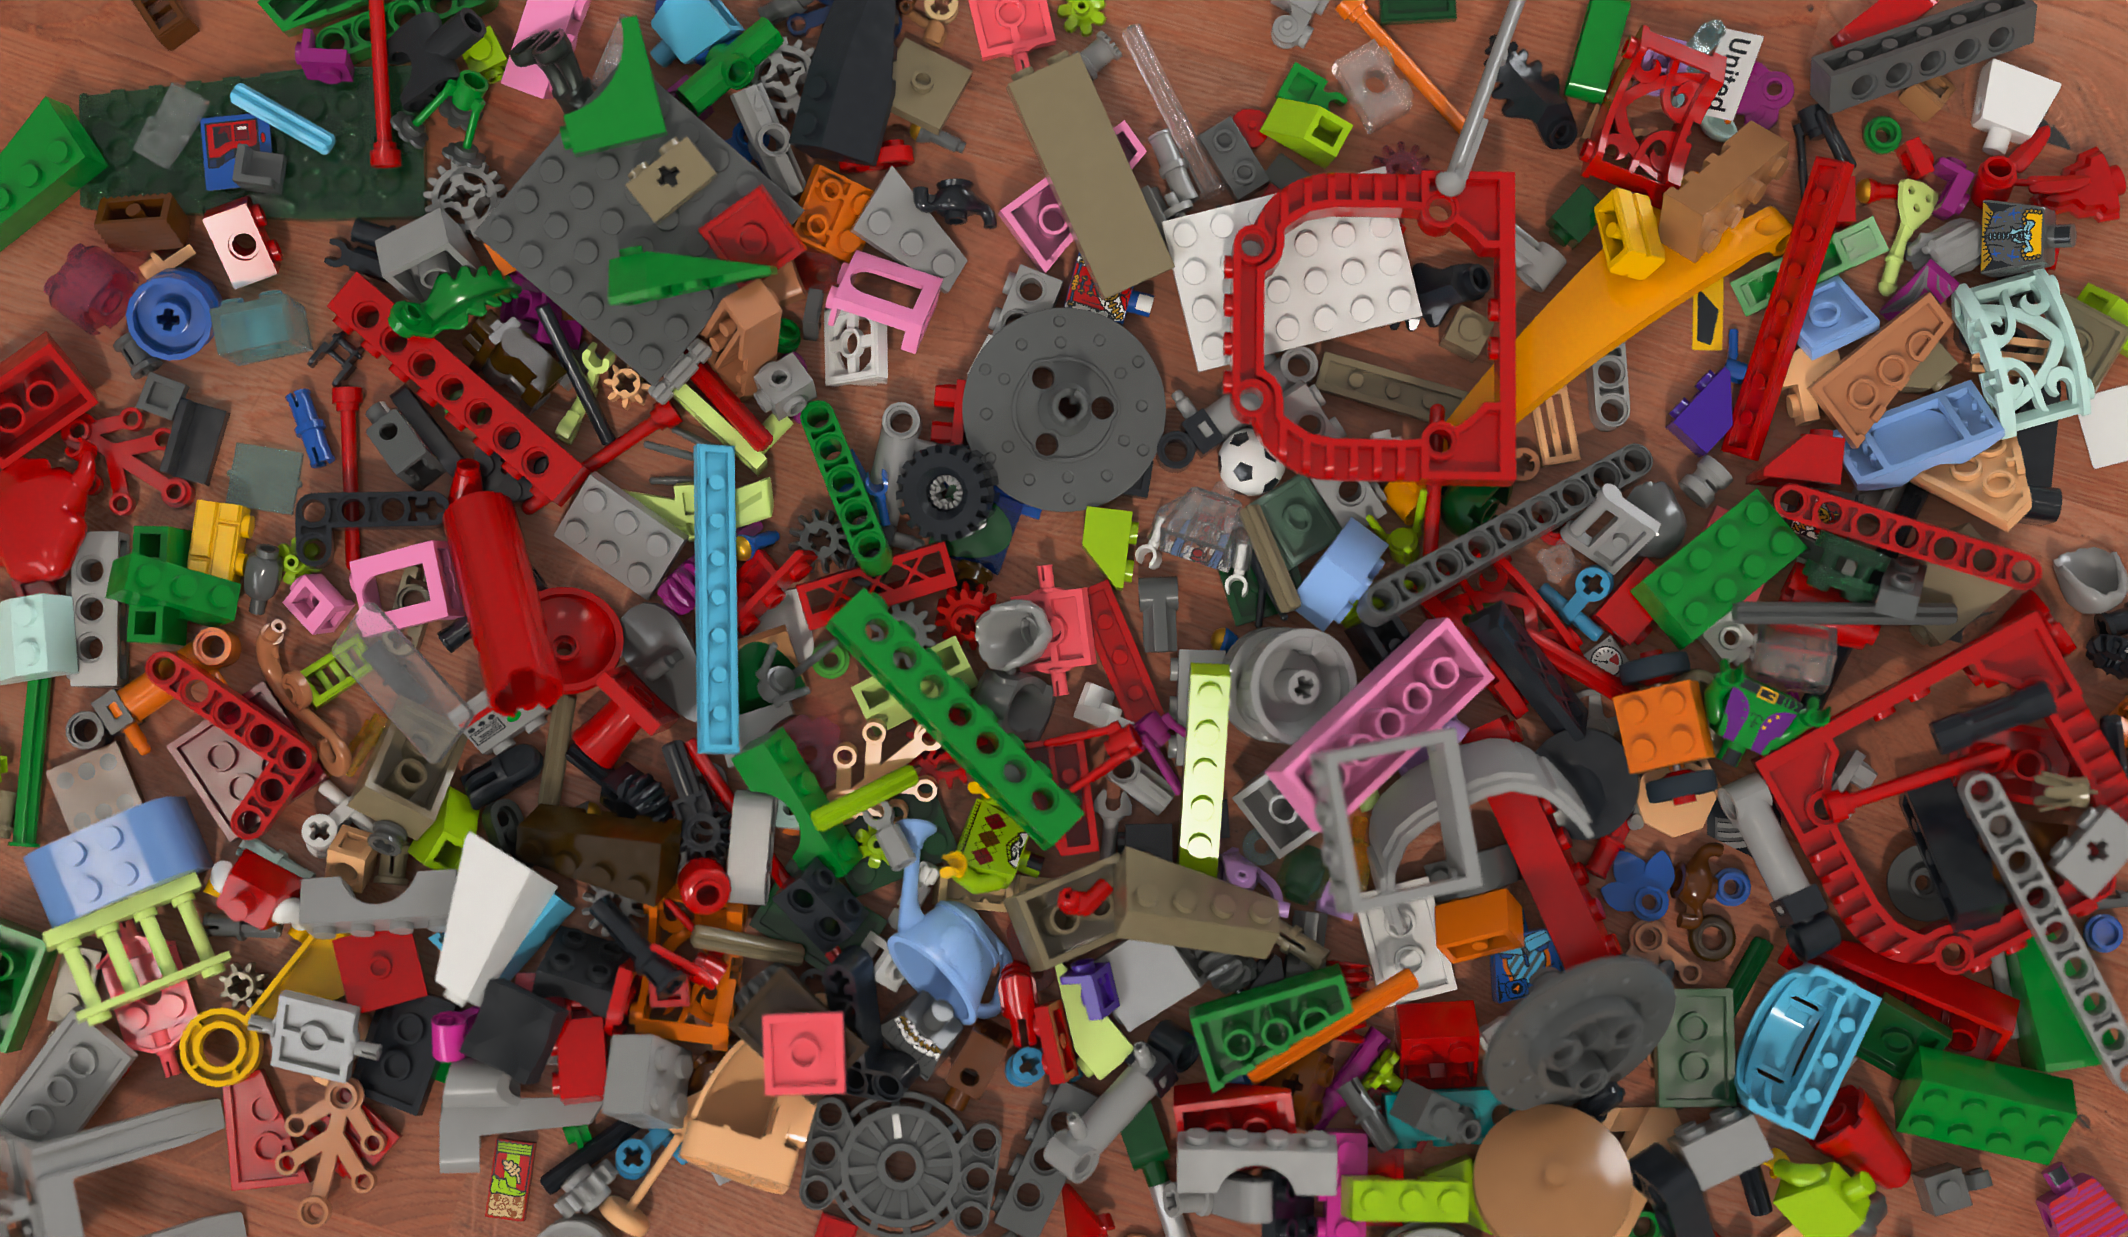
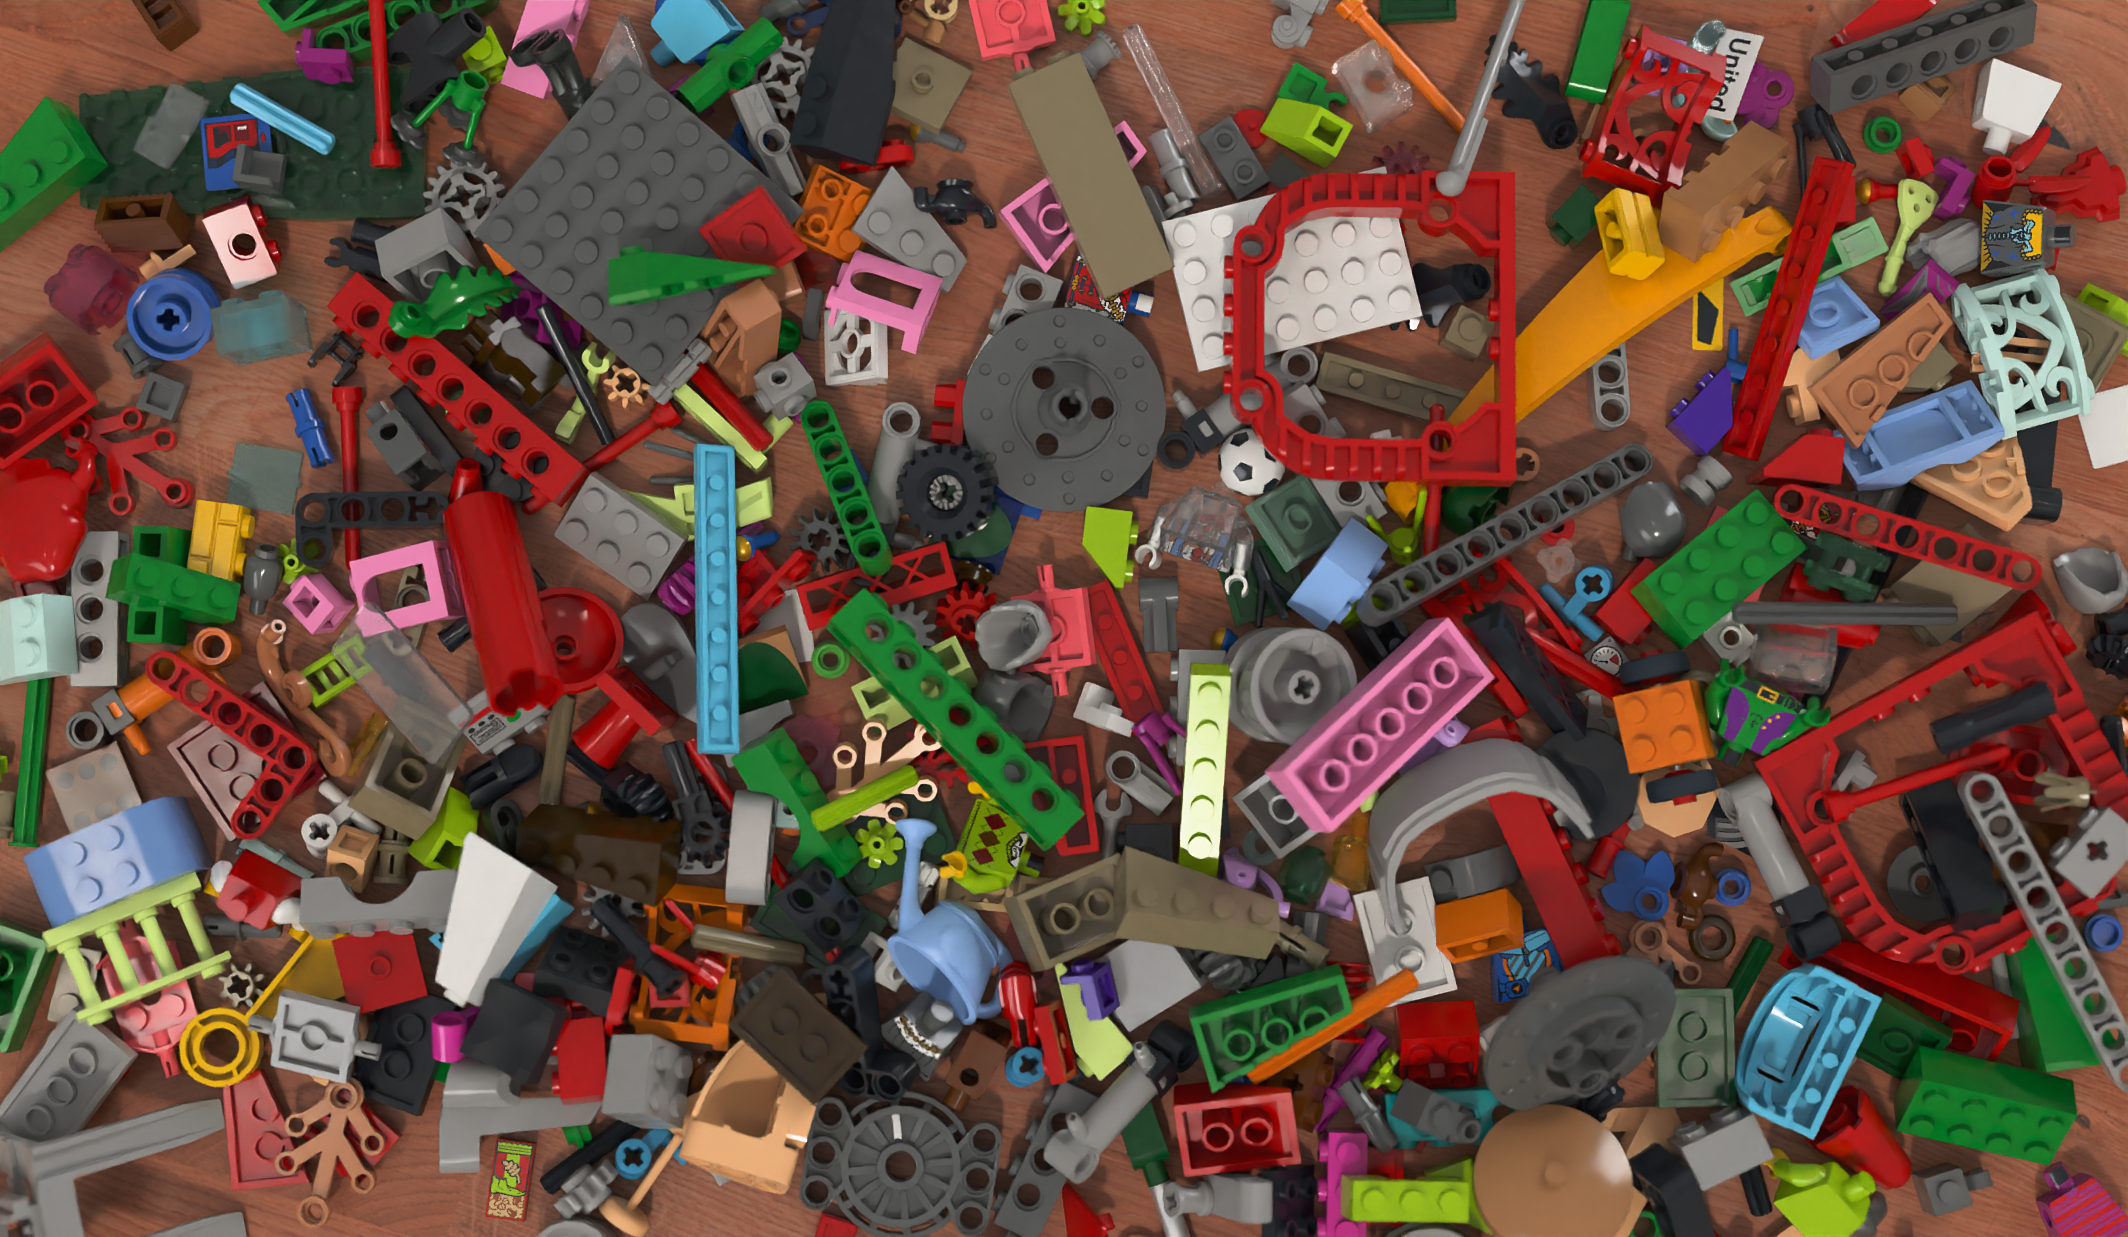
(194, 442): black panel -> none
(387, 838): dark grey bush -> none
(625, 110): green arch -> none
(693, 176): dark tan brick -> none
(704, 886): red head -> none
(778, 683): dark grey plant -> none
(804, 1053): coral plate -> none
(878, 492): blue hand -> none
(891, 838): light grey bar -> none
(1081, 902): red arm -> none
(1121, 746): red plant -> none
(1210, 1157): light grey arch -> none
(1270, 558): dark tan axle -> none
(1452, 811): light grey window -> none
(1536, 261): light grey piece -> none
(1559, 458): light nougat tile -> none
(1618, 538): light grey plate -> none
(1901, 588): dark grey piece -> none

